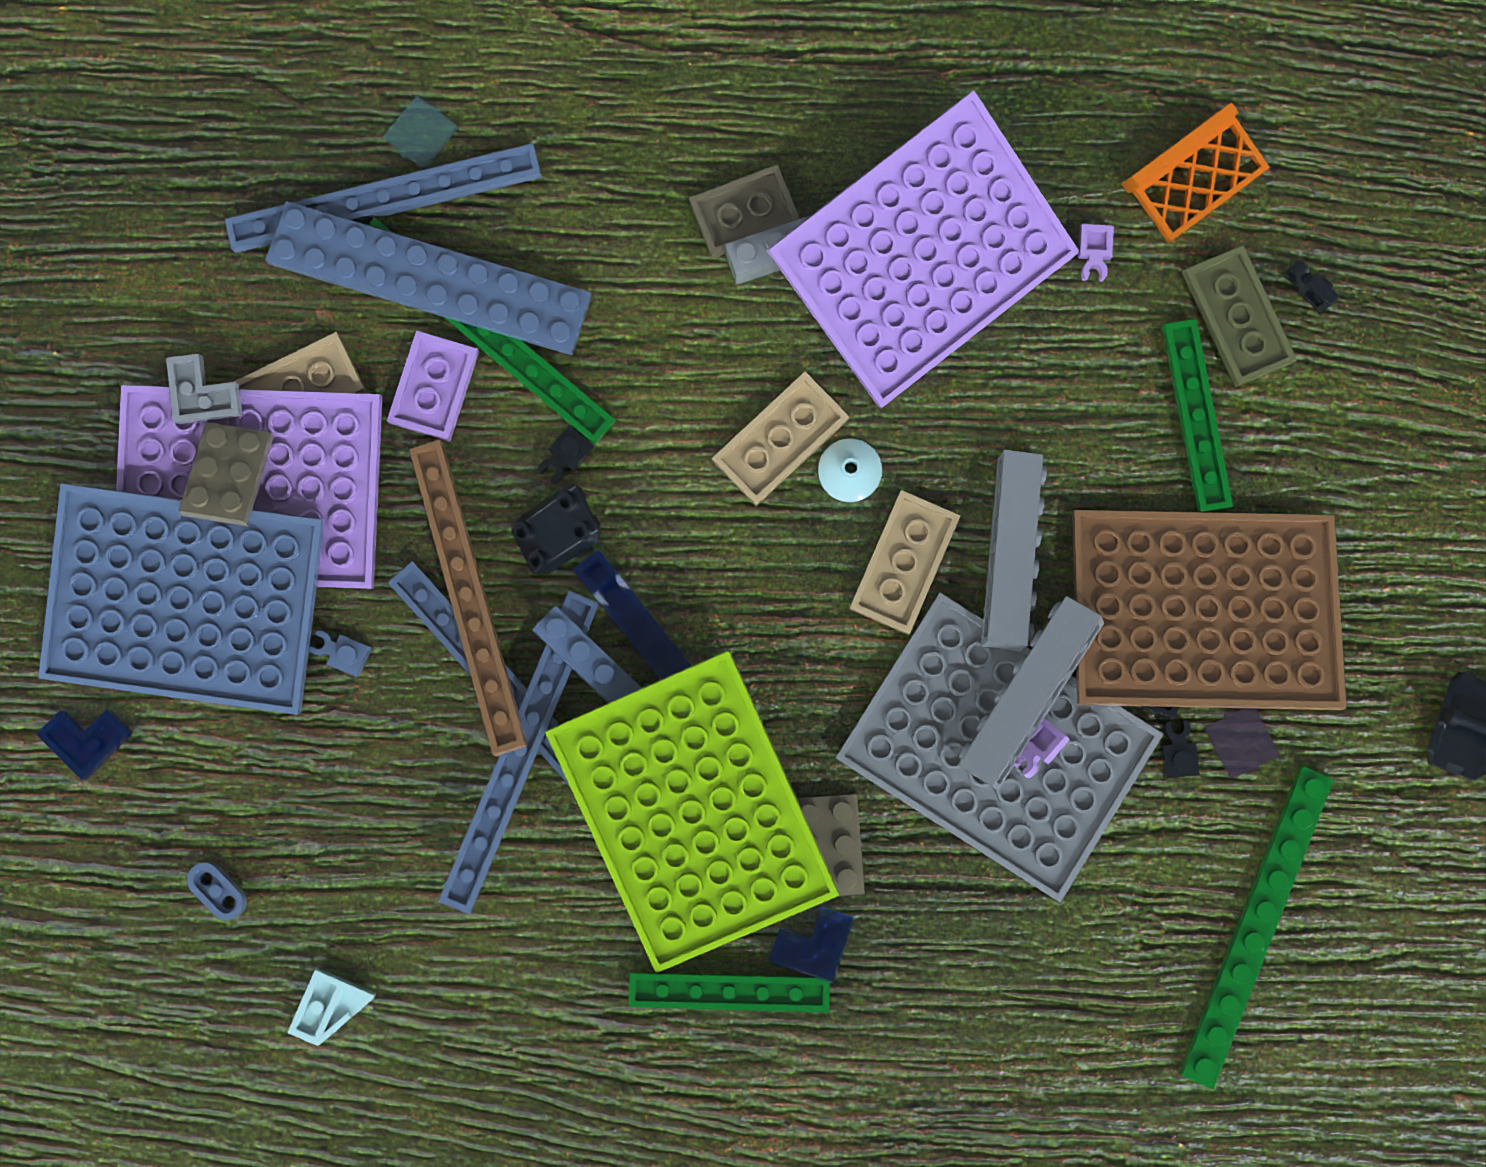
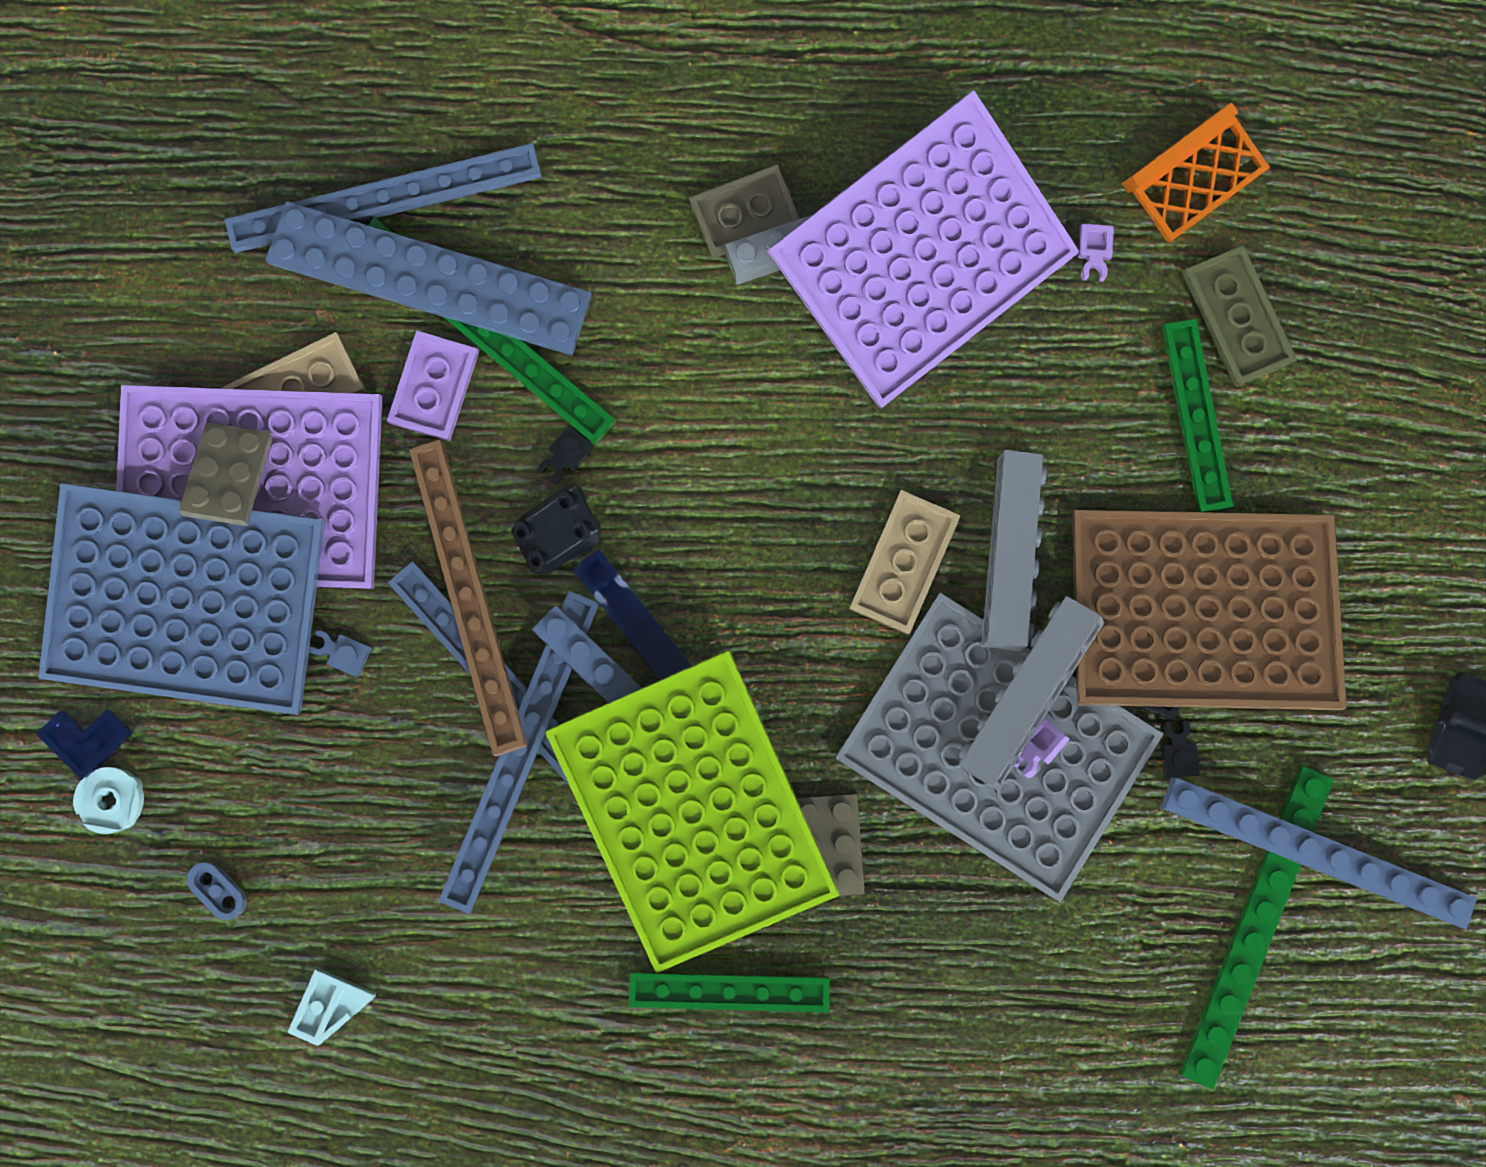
(93, 811): none -> light aqua plate
(194, 399): light grey plate -> none
(420, 132): clear light blue piece -> none
(780, 438): tan plate -> none
(820, 954): clear blue plate -> none
(842, 484): light aqua dish -> none
(1241, 741): clear purple piece -> none
(1313, 289): black plate -> none
(1318, 853): none -> sand blue plate

